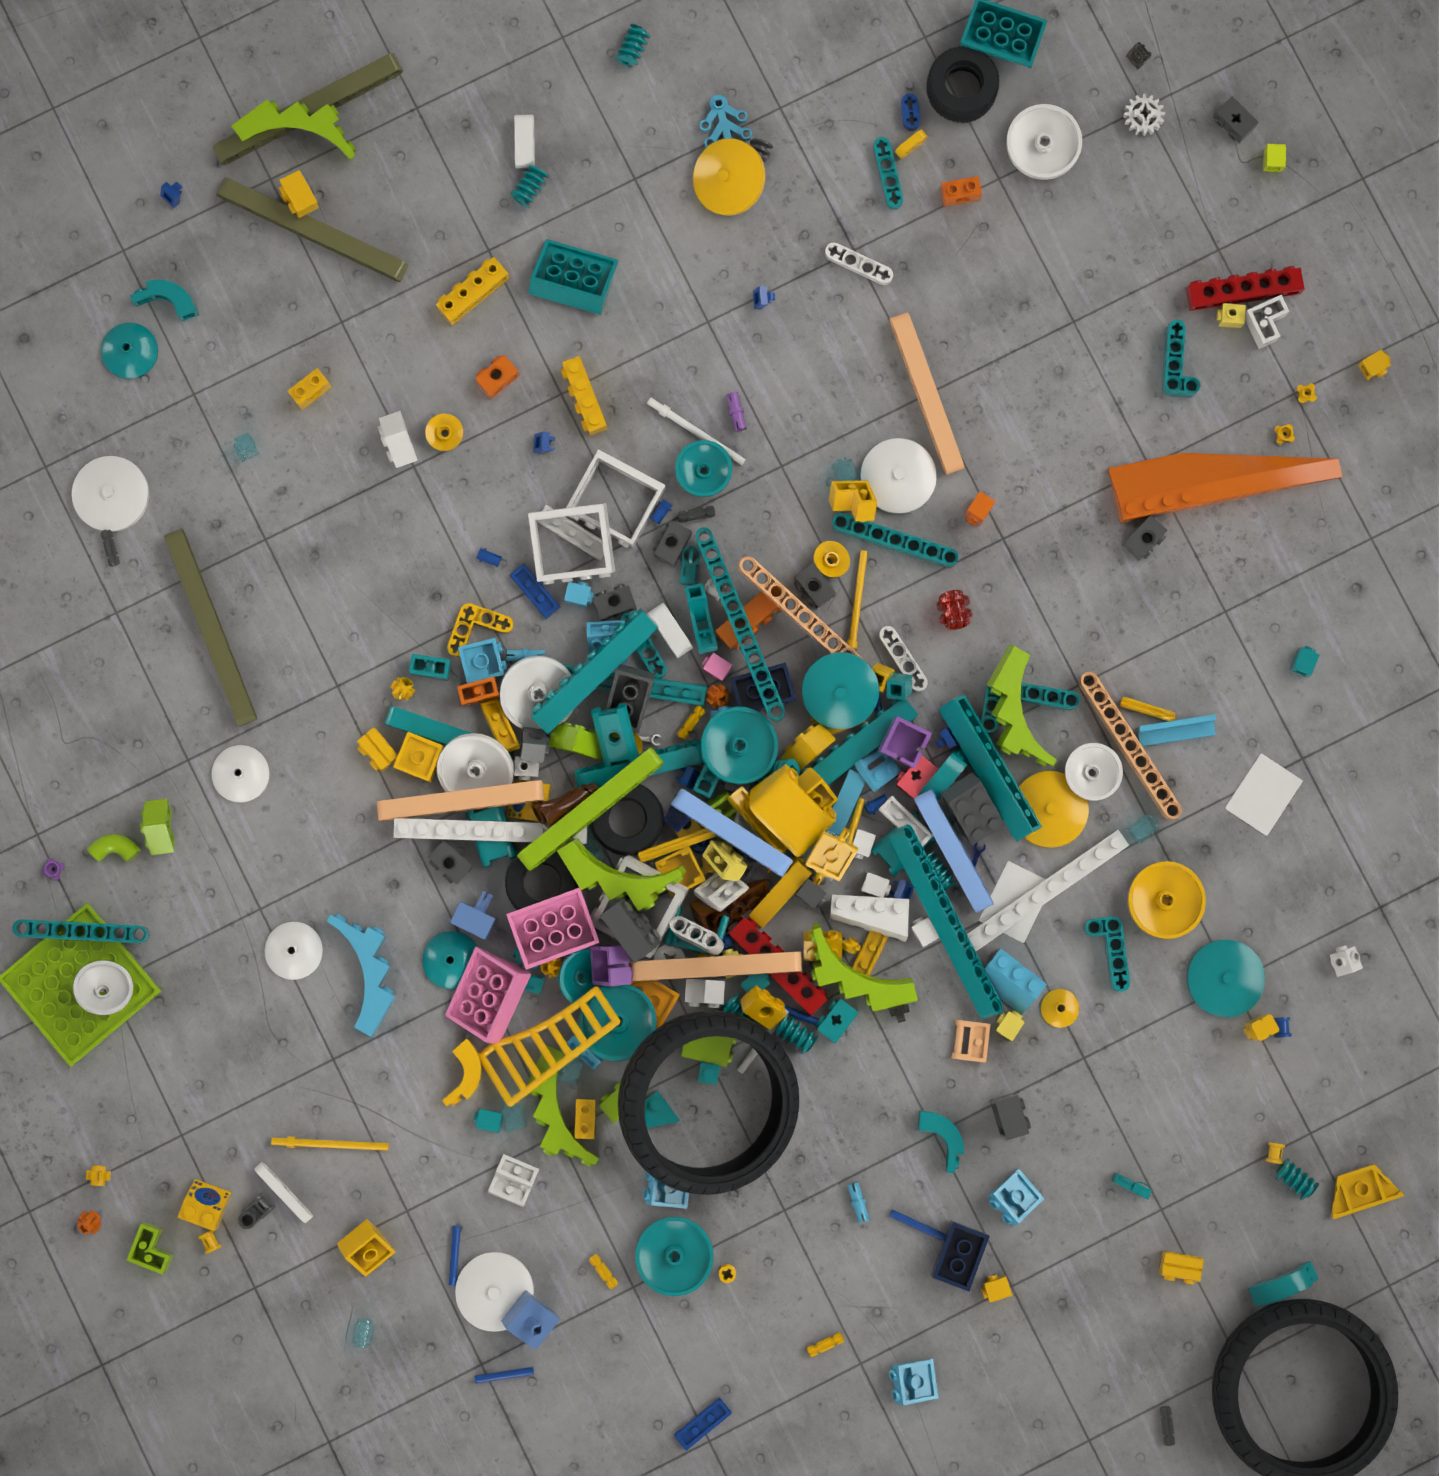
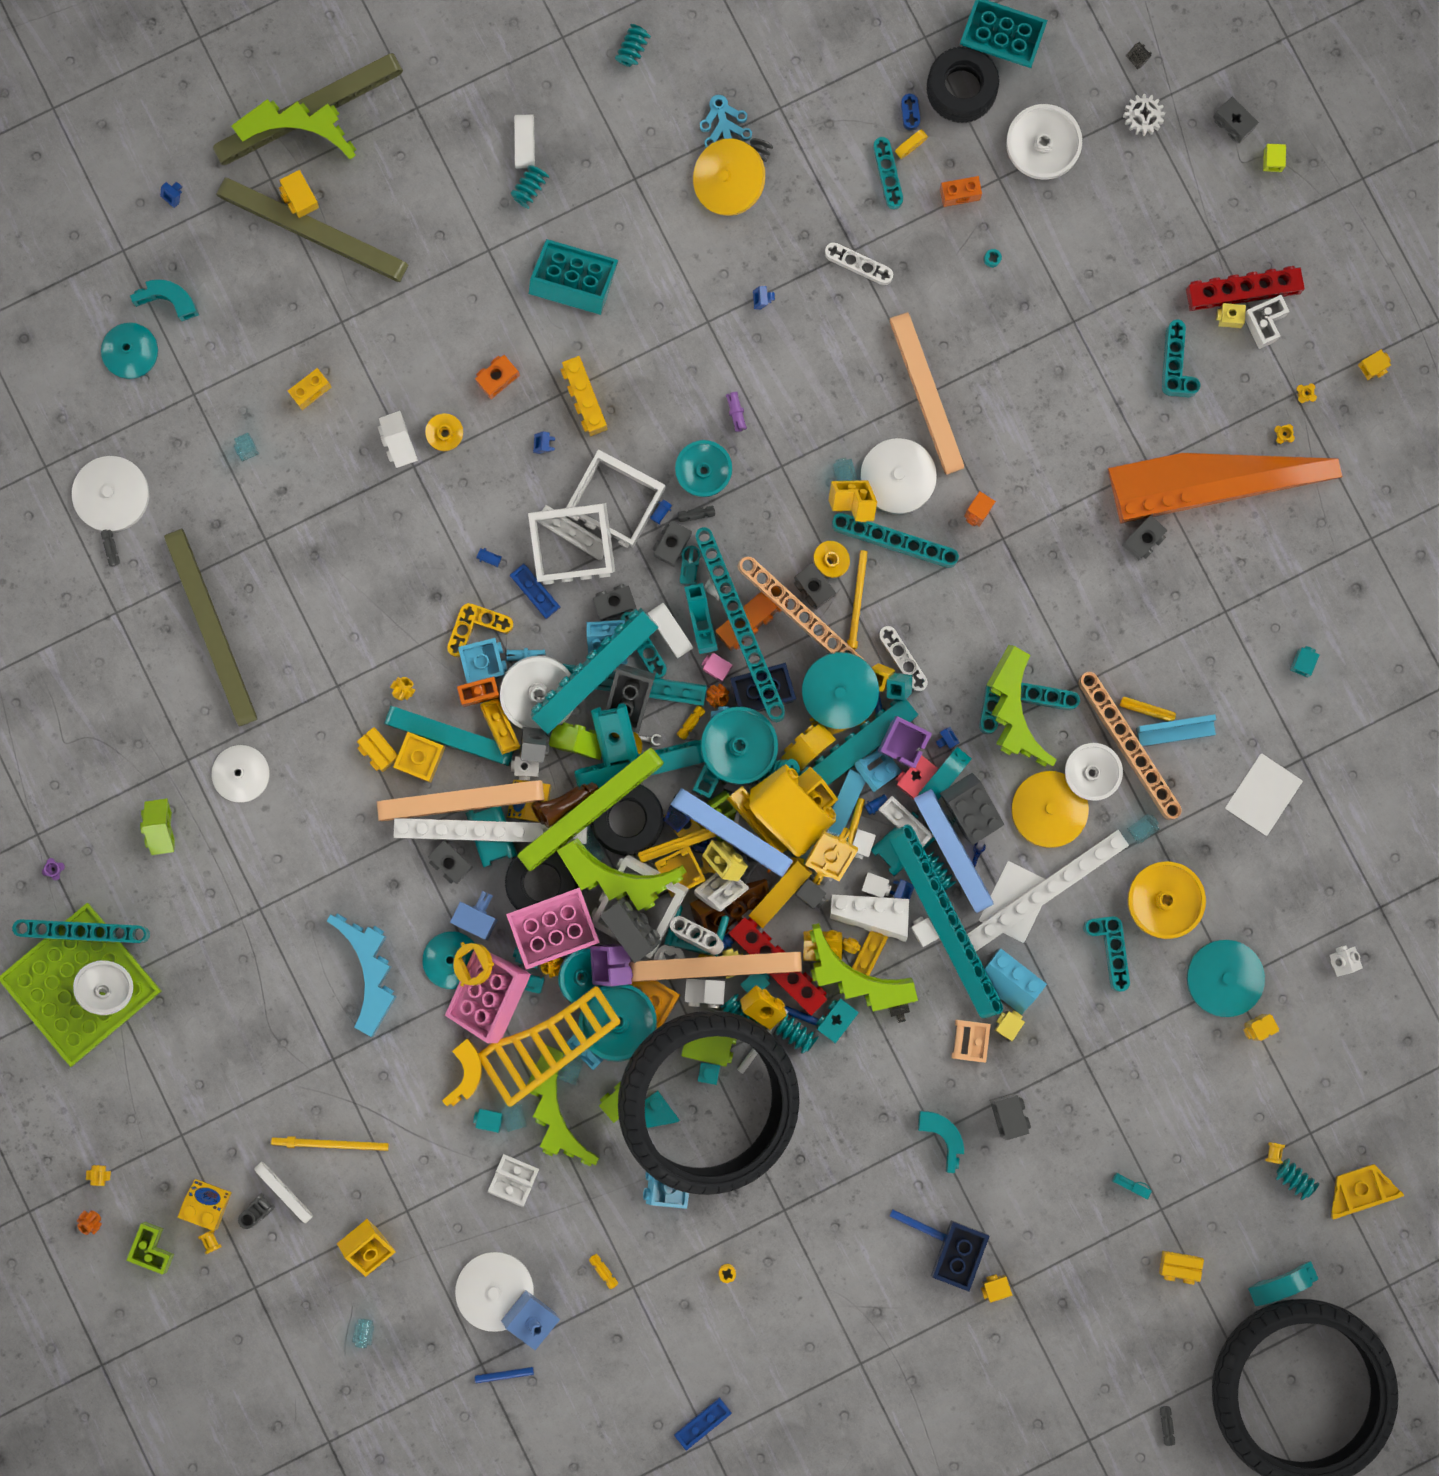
(114, 844): lime cylinder -> none
(306, 955): white dish -> none
(430, 667): teal brick -> none
(454, 1255): blue bar -> none
(461, 969): none -> yellow piece
(472, 291): yellow brick -> none
(474, 763): white dish -> none
(579, 594): medium azure brick -> none
(585, 1118): yellow brick -> none
(665, 411): white bar -> none
(674, 1256): teal dish -> none
(689, 778): blue tile -> none
(825, 1344): yellow axle -> none
(858, 1202): medium azure pin -> none
(913, 1382): medium azure plate -> none
(955, 613): clear red piece -> none
(987, 256): none -> teal bush
(990, 767): teal brick -> none
(1015, 1198): medium azure plate -> none
(1050, 1012): yellow dish -> none
(1283, 1027): blue bush -> none

